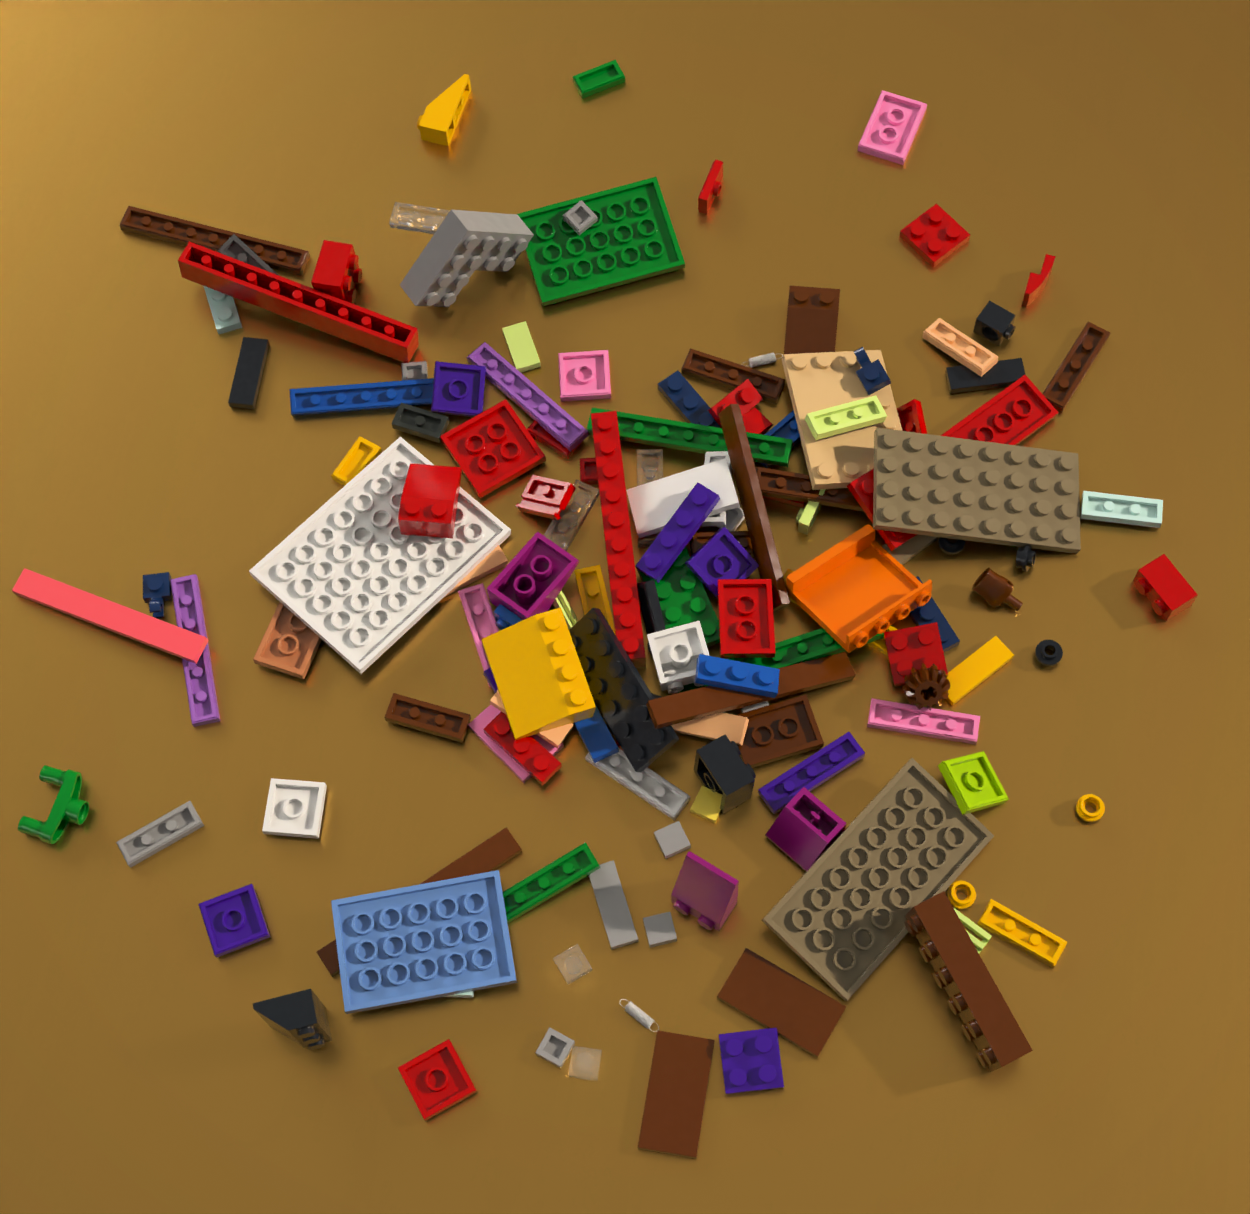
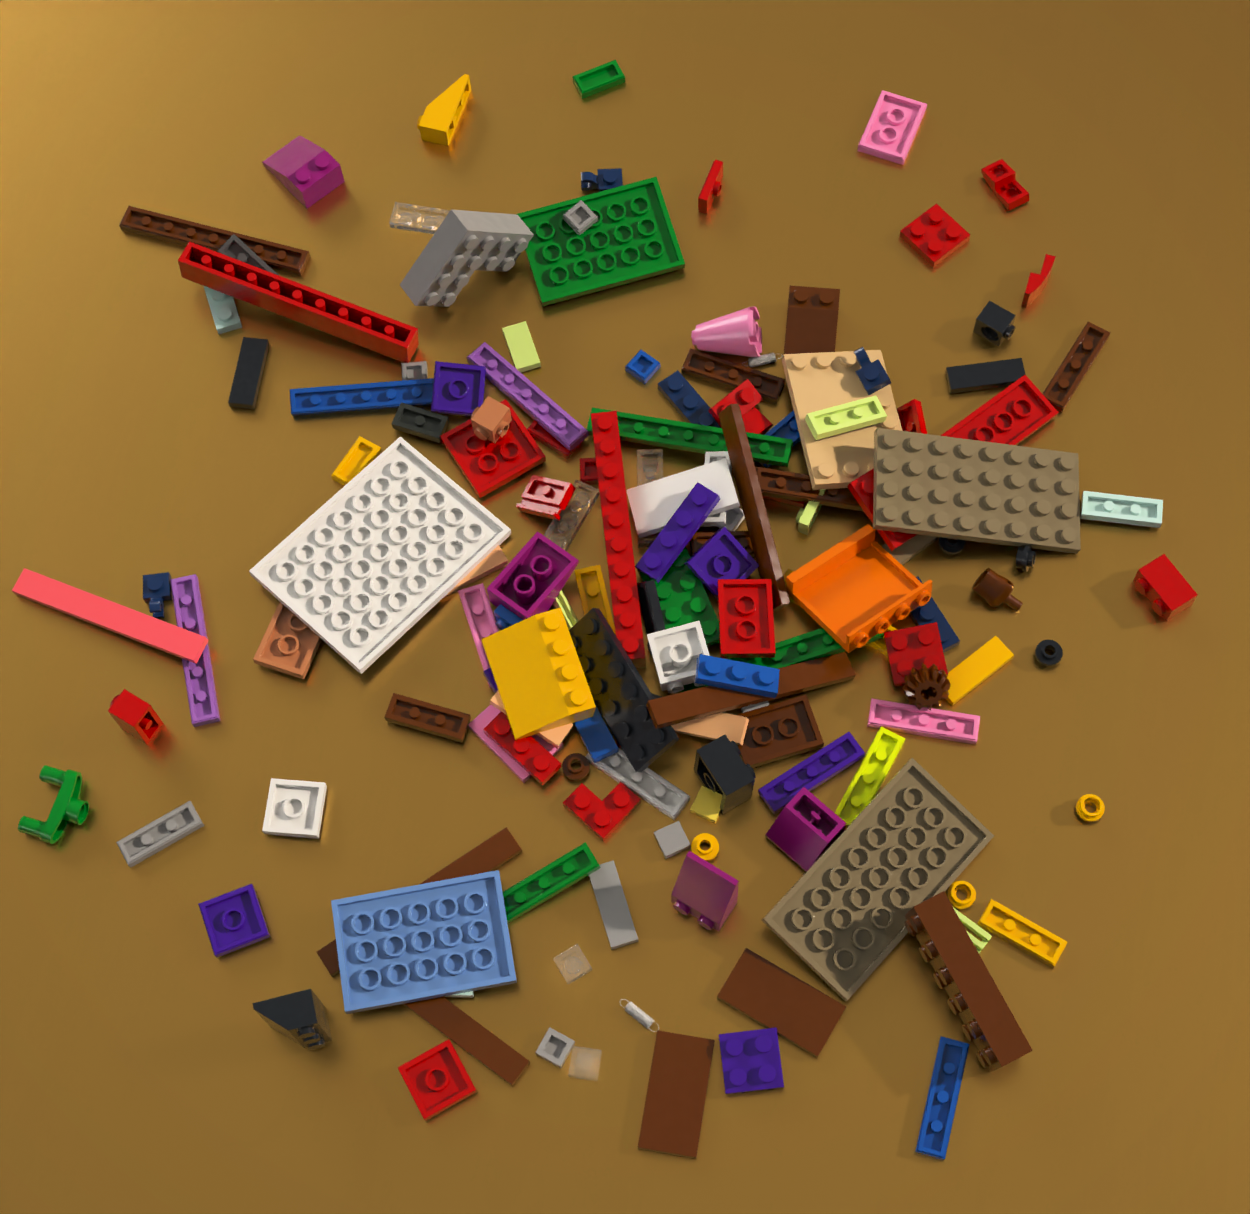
(135, 716): none -> red brick
(305, 170): none -> magenta slope
(337, 271): red brick -> none
(430, 501): red slope -> none
(471, 1037): none -> reddish brown tile
(491, 420): none -> nougat brick
(577, 774): none -> reddish brown plate
(584, 375): bright pink tile -> none
(602, 815): none -> red plate
(604, 179): none -> dark blue plate
(642, 366): none -> blue tile
(660, 929): light grey tile -> none
(709, 854): none -> yellow plate
(731, 334): none -> bright pink cone
(870, 774): none -> neon yellow tile
(942, 1098): none -> blue tile
(960, 347): light nougat tile -> none
(973, 782): lime tile -> none
(1003, 183): none -> red slope

